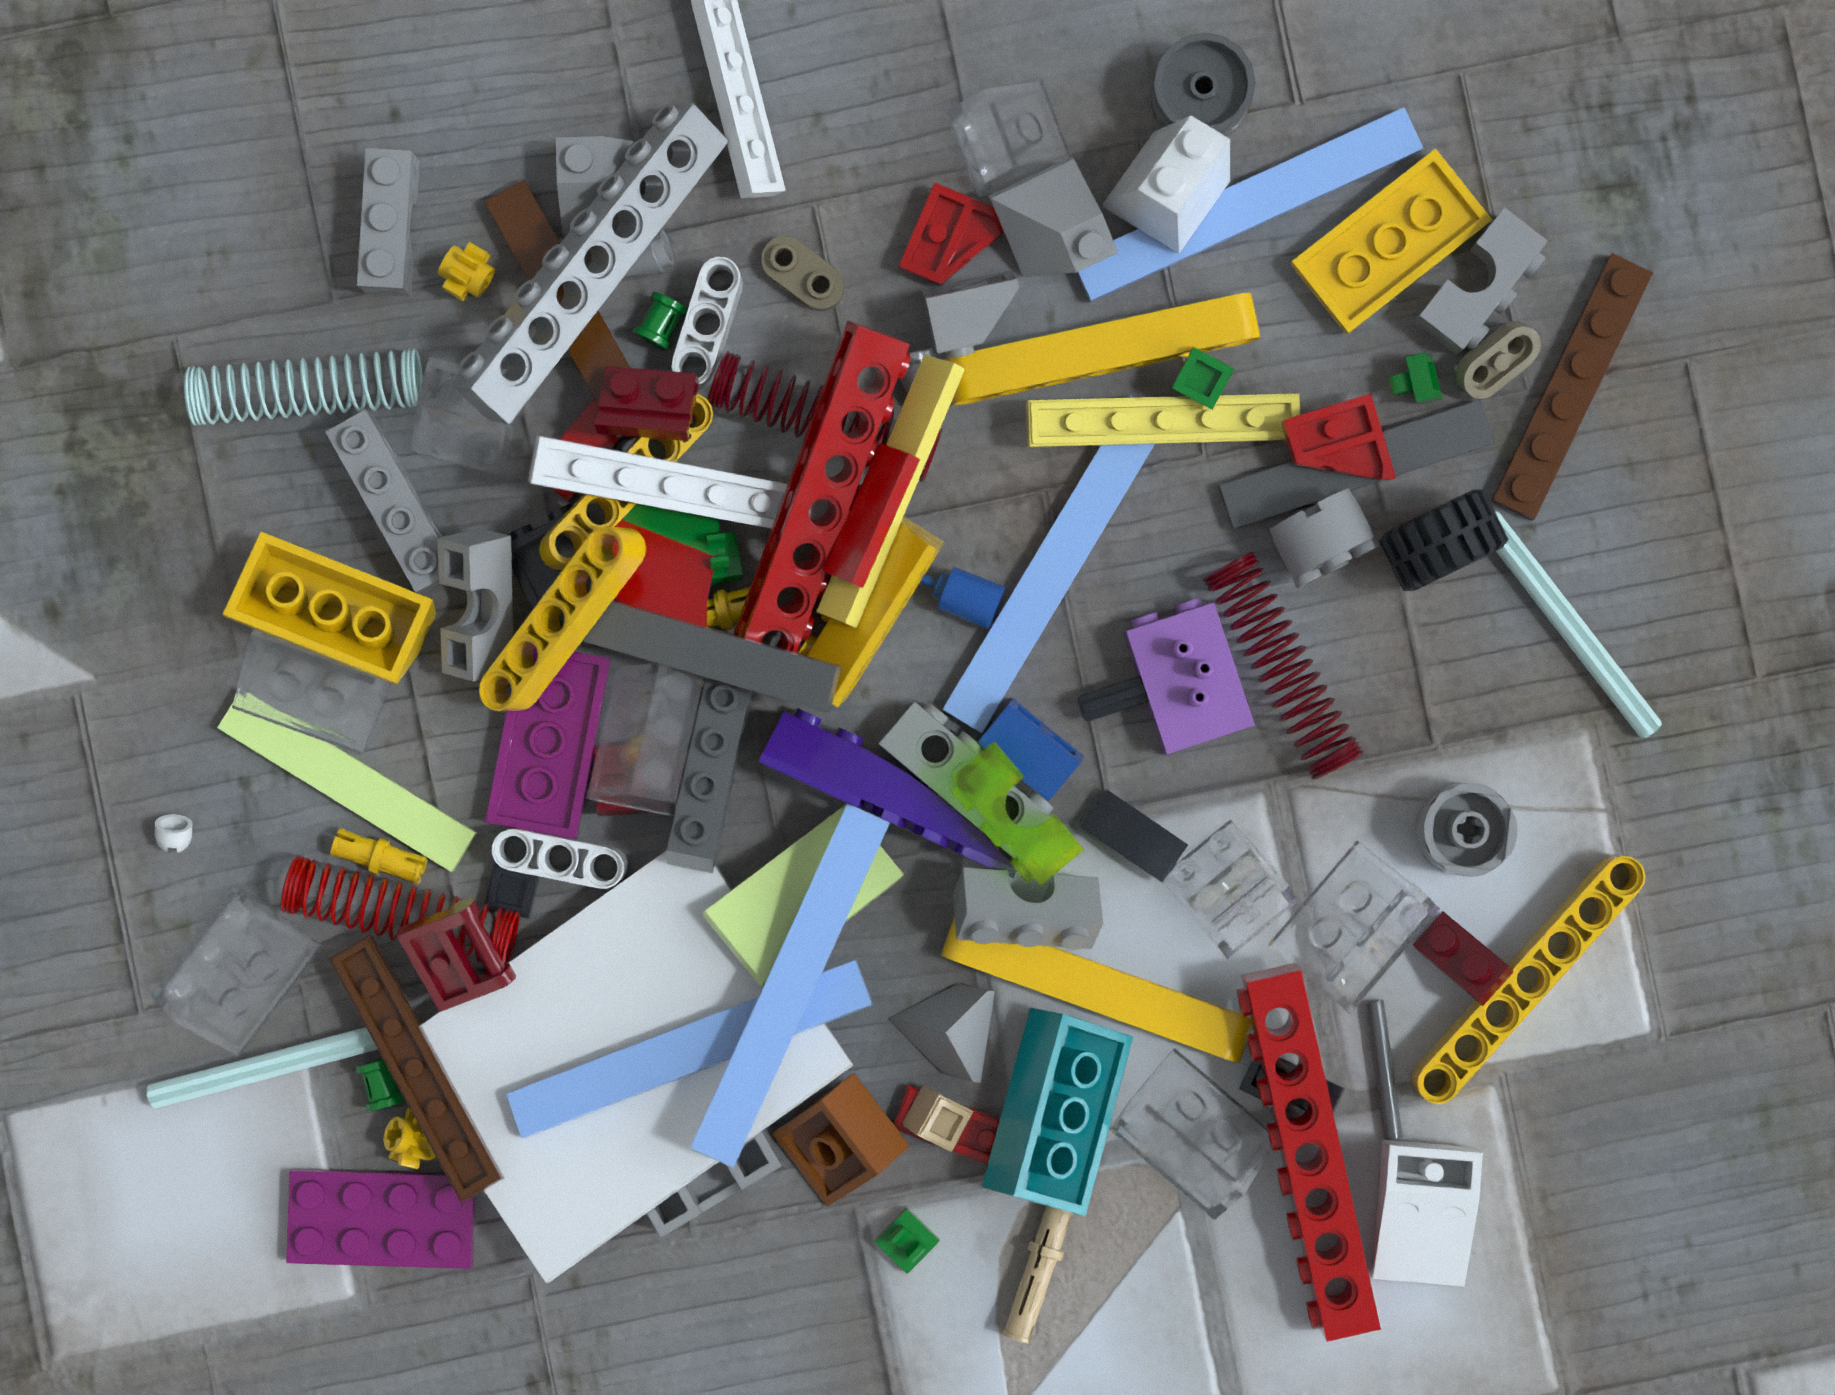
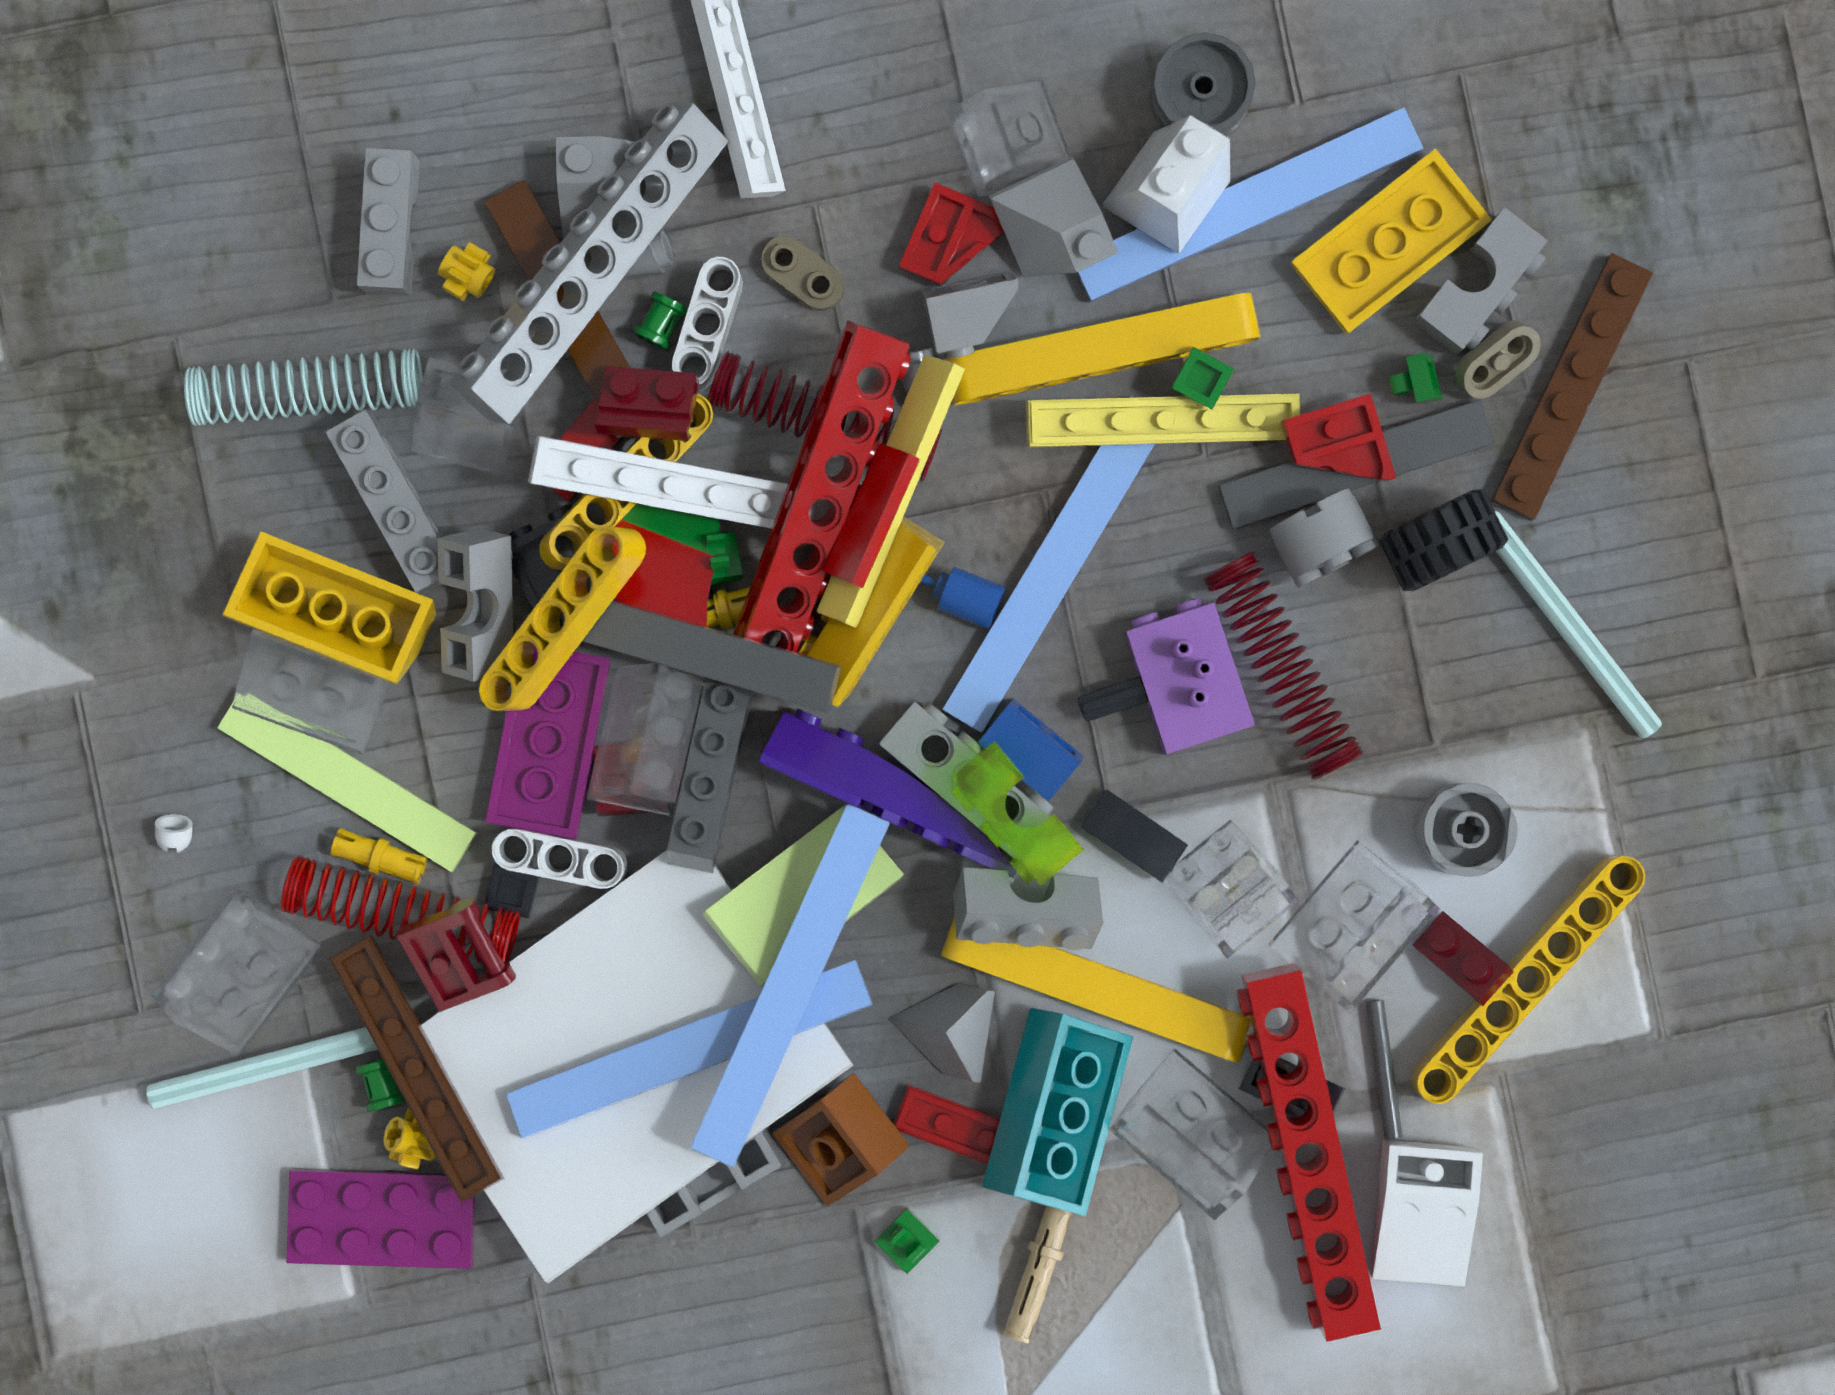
(937, 1118): tan slope -> none

